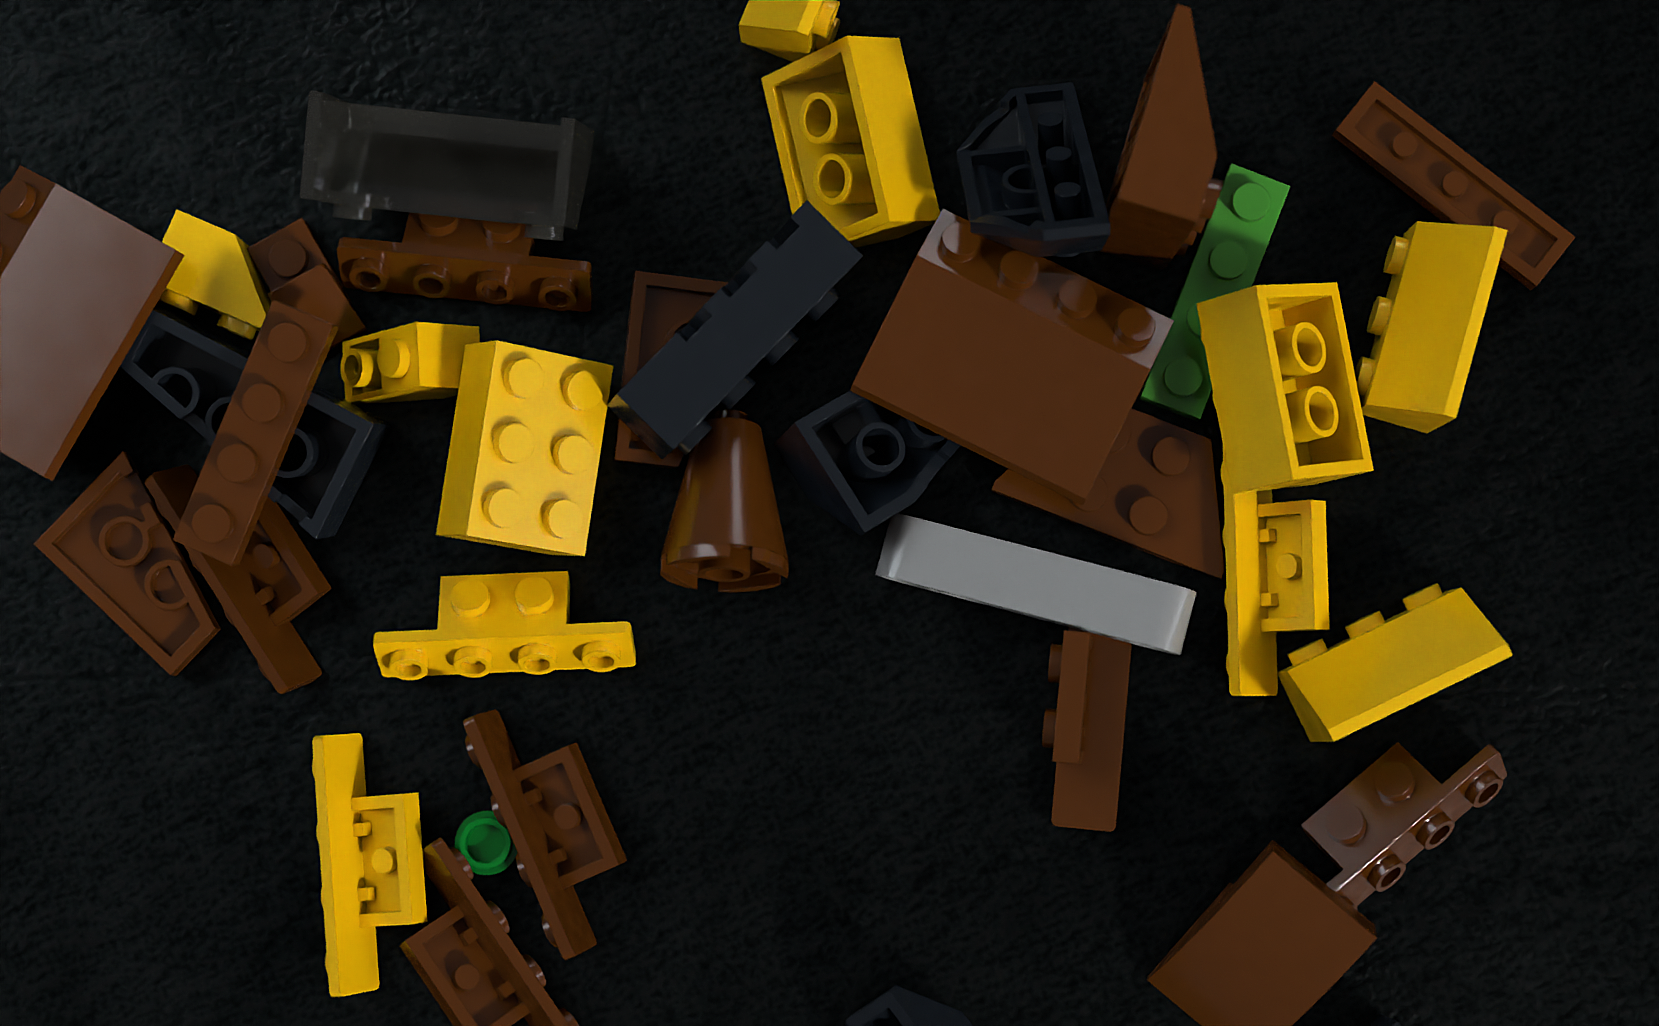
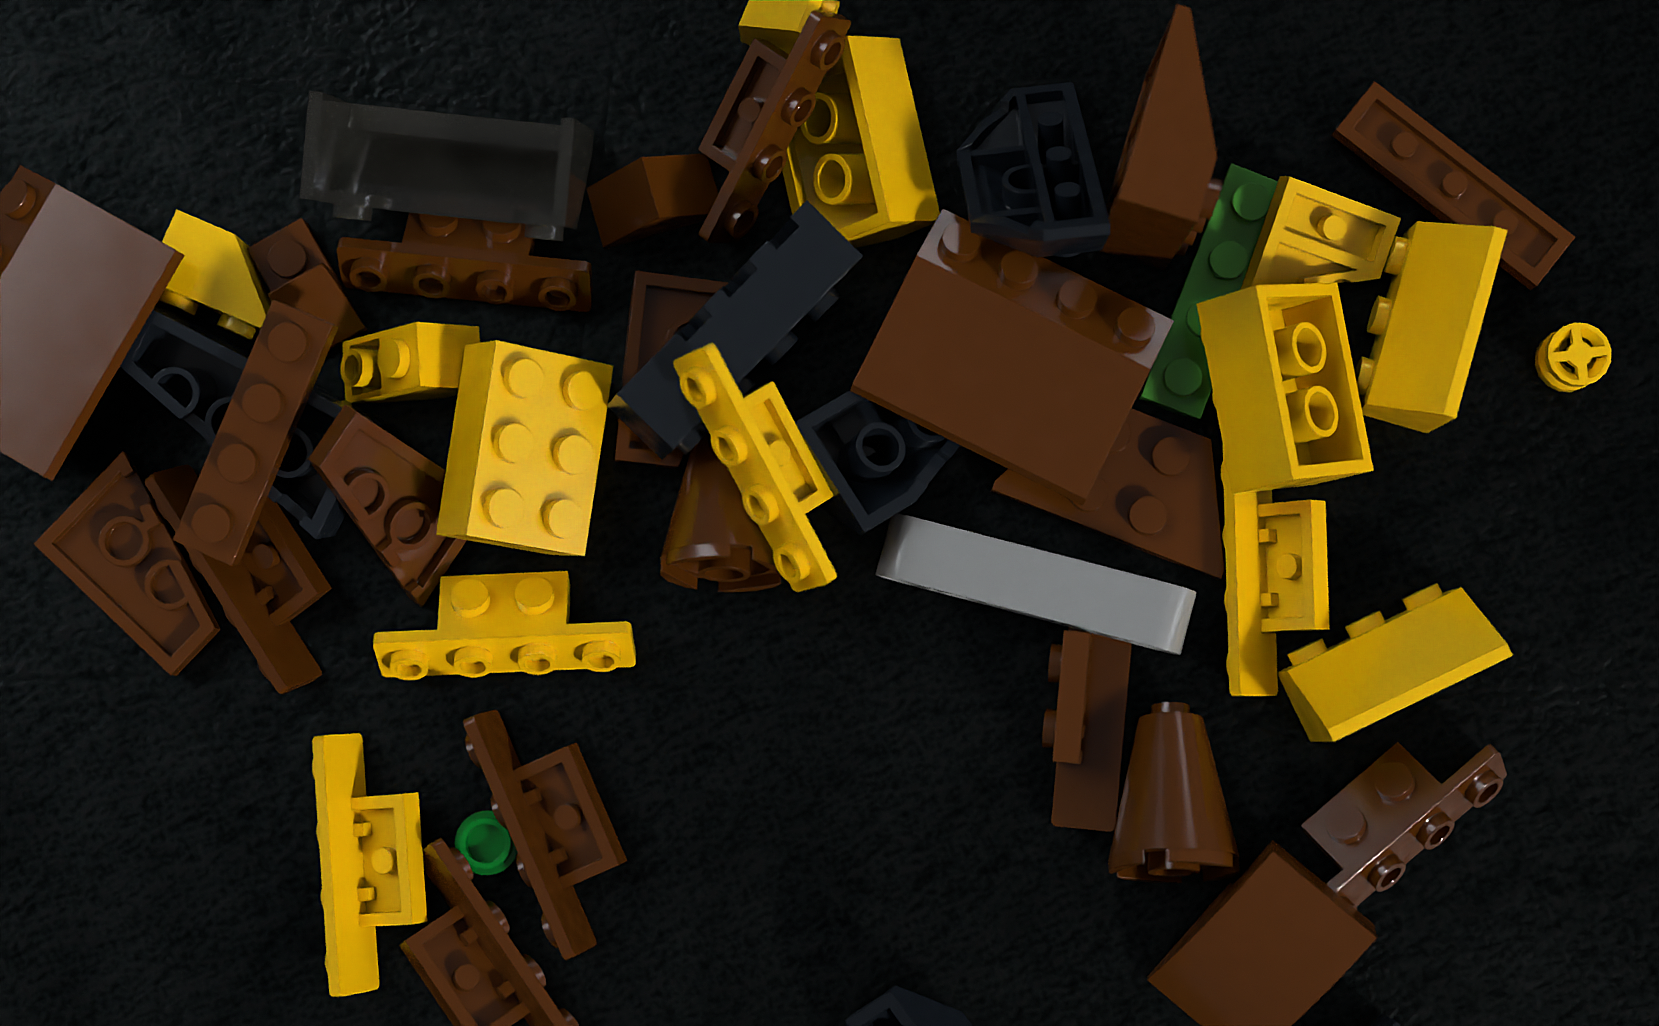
(390, 498): none -> reddish brown wing
(652, 197): none -> reddish brown slope
(760, 116): none -> reddish brown bracket
(766, 461): none -> yellow bracket
(1172, 804): none -> reddish brown cone
(1319, 238): none -> yellow wing
(1586, 352): none -> yellow wheel

